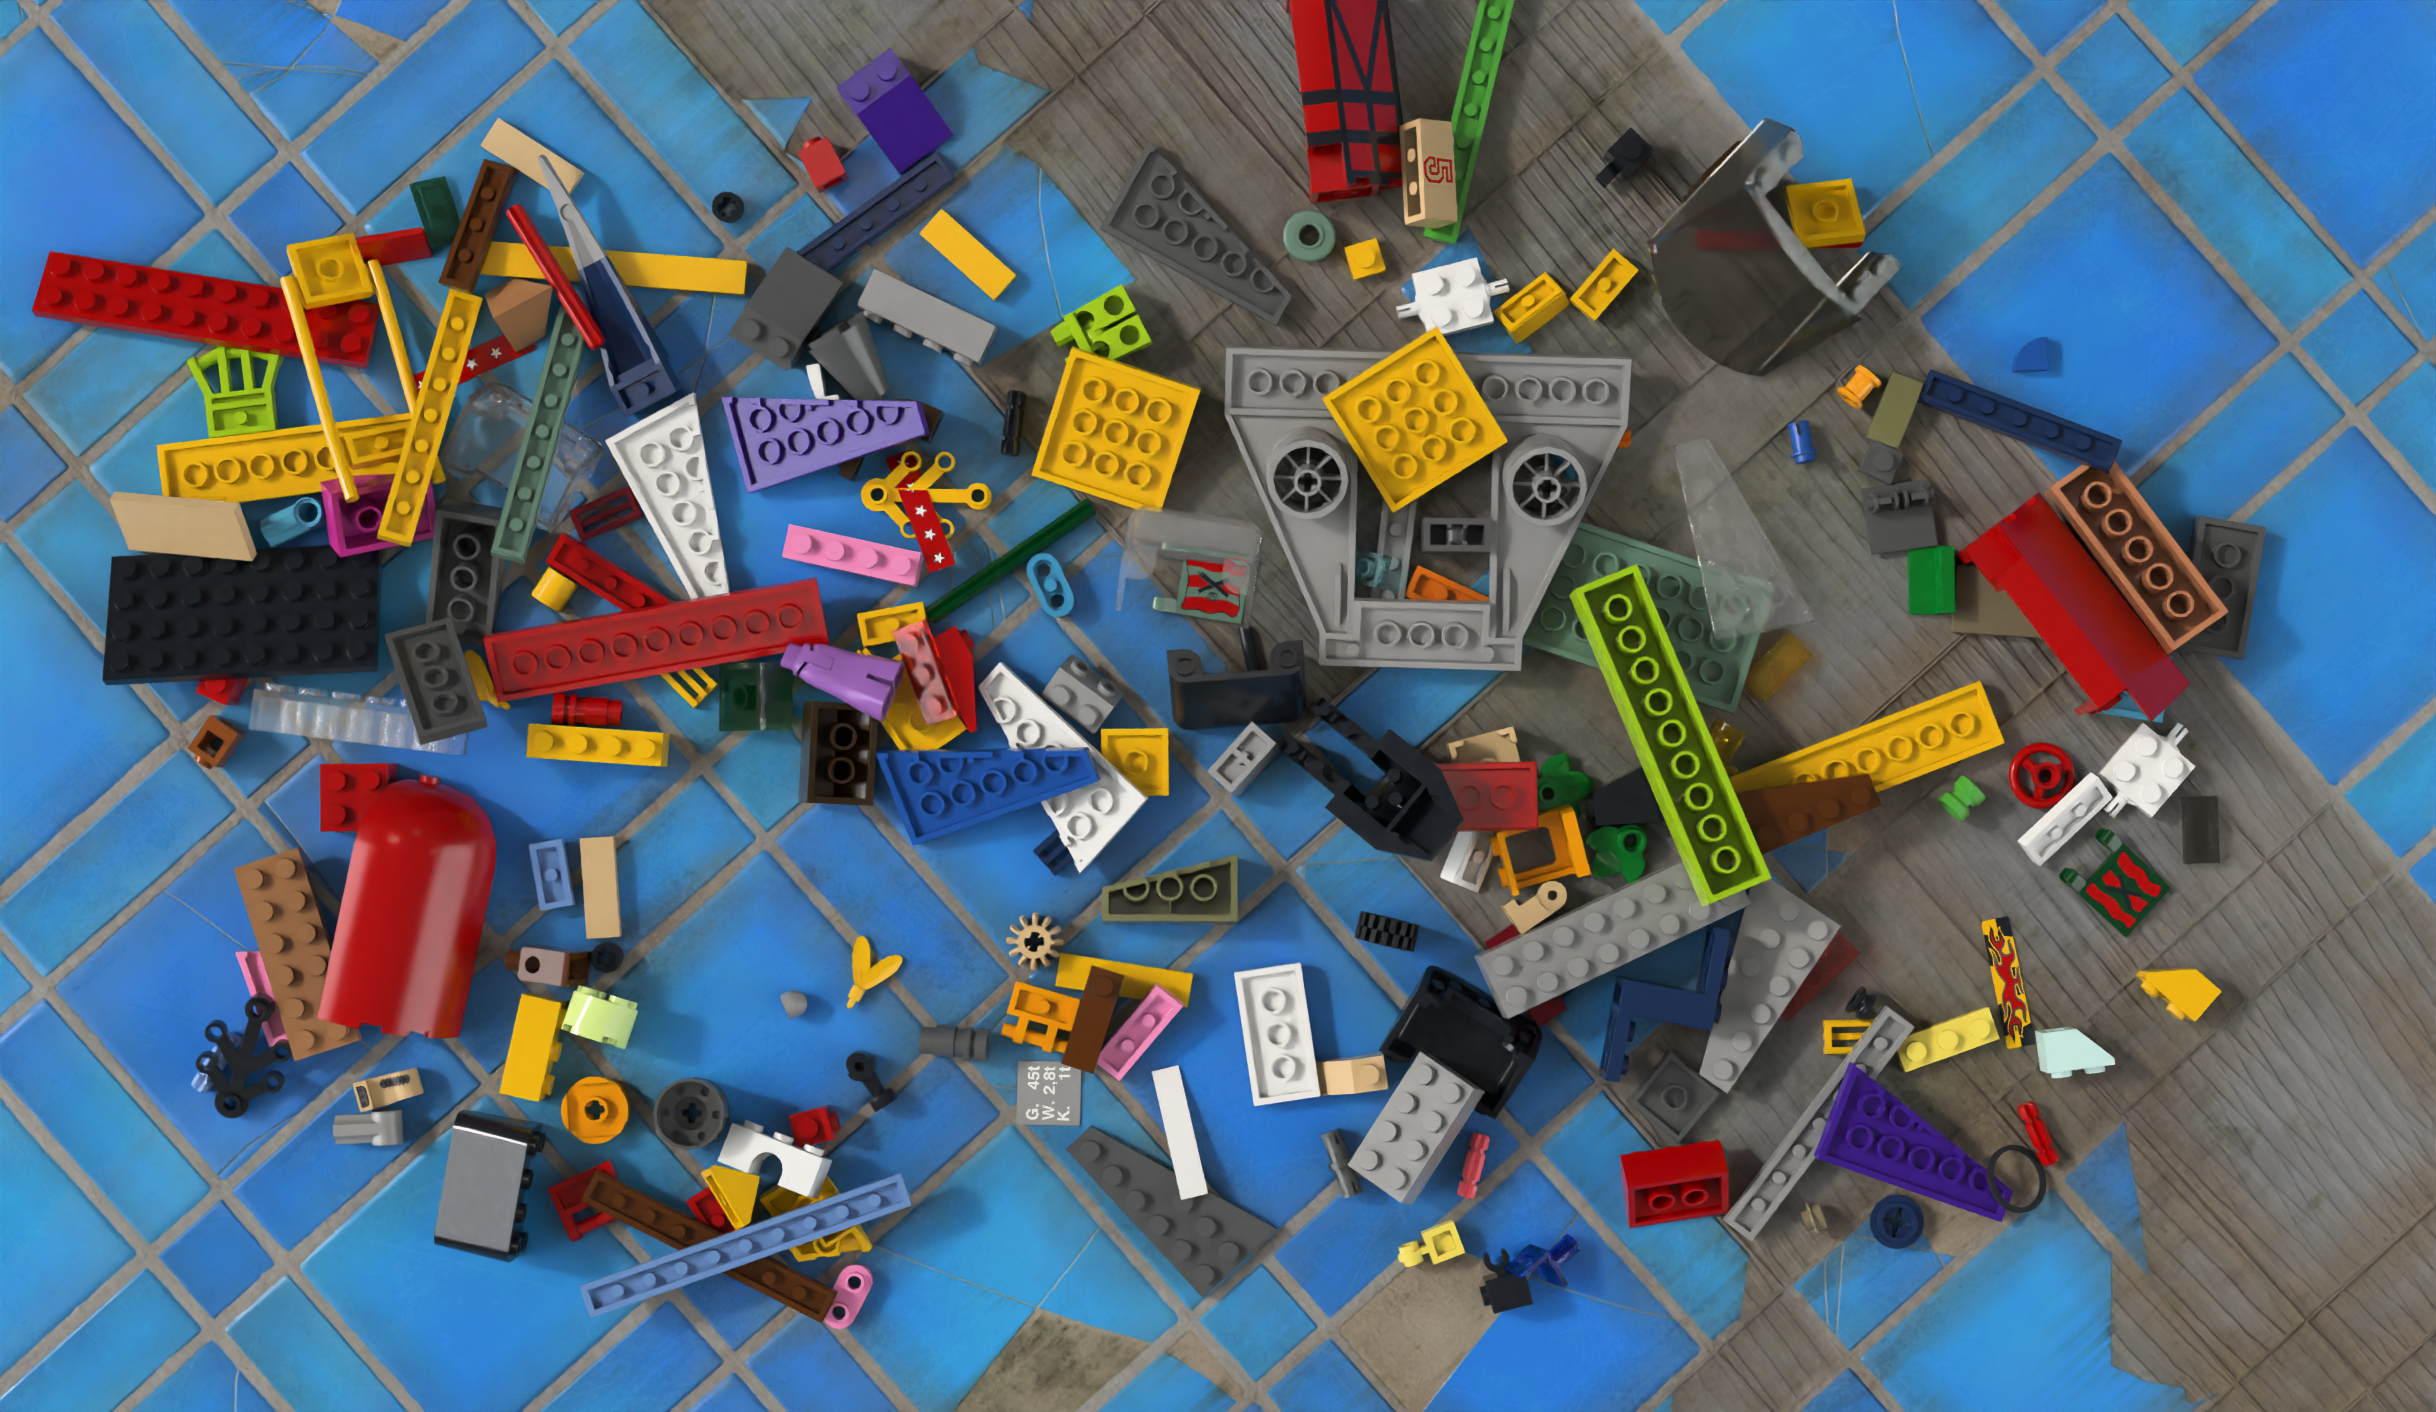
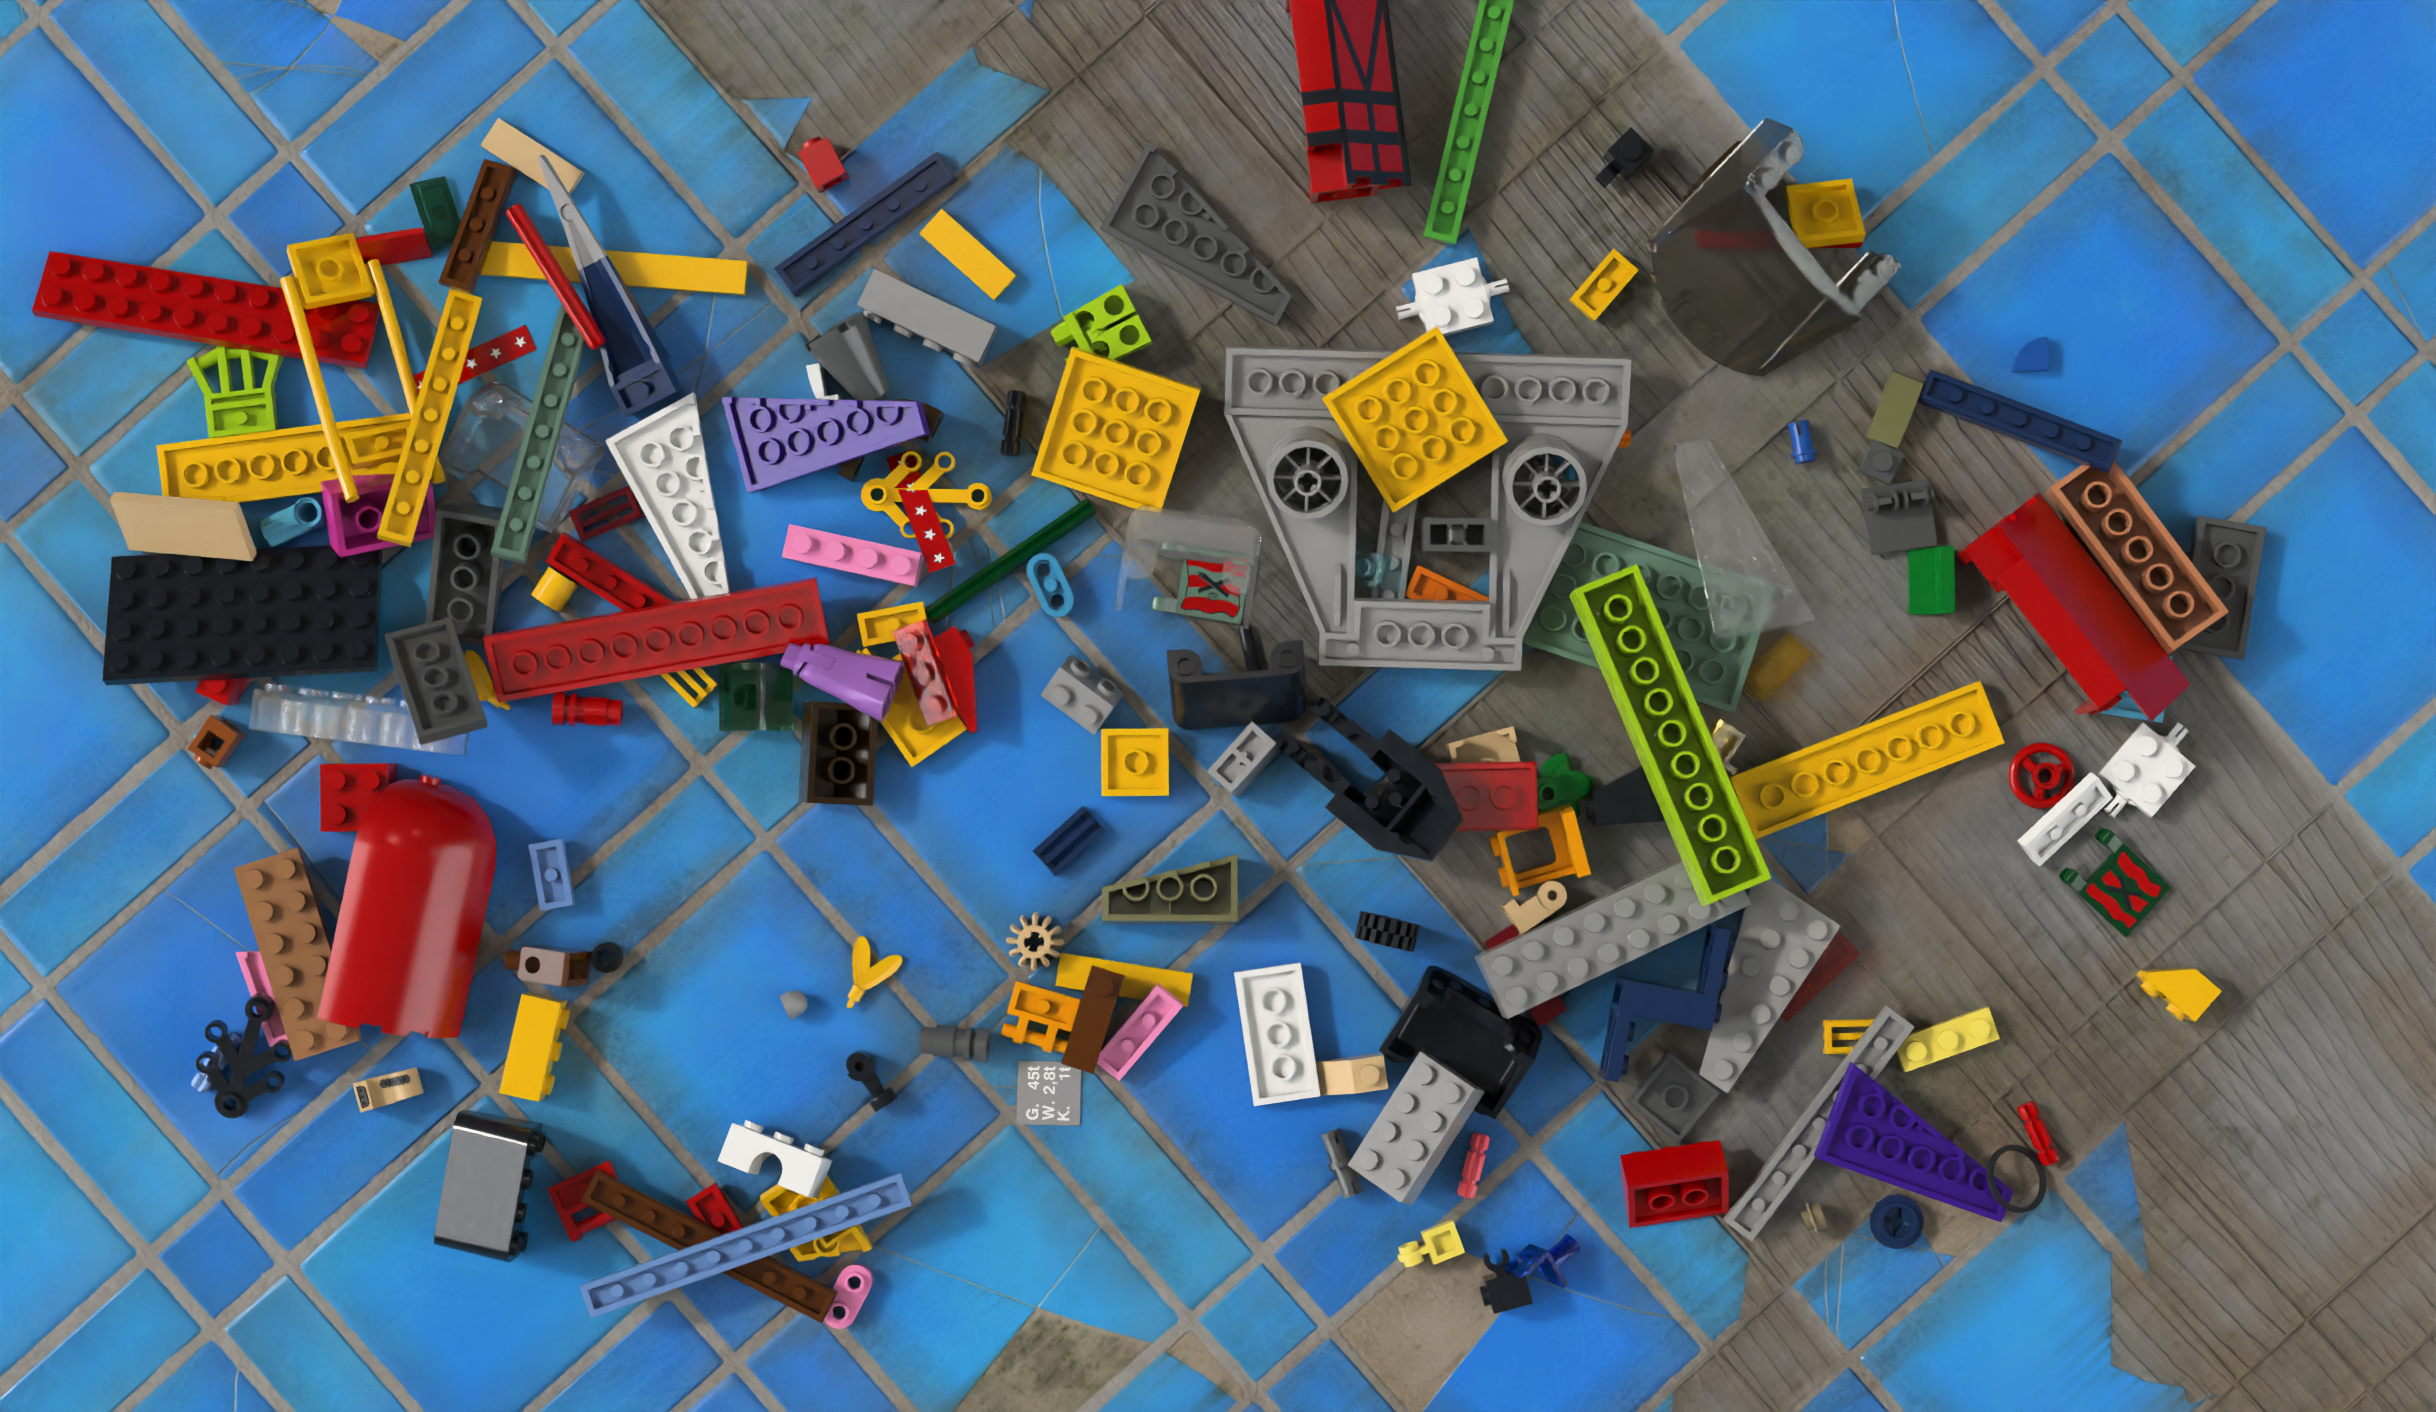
(378, 1127): light grey piece -> none
(520, 311): medium nougat slope -> none
(581, 1123): light orange plate -> none
(597, 745): yellow brick -> none
(599, 1018): yellowish green brick -> none
(600, 887): tan tile -> none
(677, 1127): dark grey wheel -> none
(720, 199): black bush -> none
(734, 1192): yellow slope -> none
(787, 309): dark grey slope -> none
(814, 1125): red bracket -> none
(895, 111): dark purple slope -> none
(963, 787): blue wing -> none
(1085, 816): white wing -> none
(1179, 1132): white sticker -> none
(1197, 1234): dark grey wing -> none
(1312, 219): sand green piece -> none
(1364, 259): yellow plate -> none
(1428, 173): tan brick -> none
(1468, 859): white slope -> none
(1531, 307): yellow slope -> none
(1613, 854): green plate -> none
(1800, 809): reddish brown wedge -> none
(1858, 387): light orange bush -> none
(1860, 1003): black bush -> none
(1964, 795): bright green wheel -> none
(1984, 610): dark tan tile -> none
(2008, 982): sticker -> none
(2068, 1050): light aqua slope -> none
(2200, 829): clear smoke tile -> none

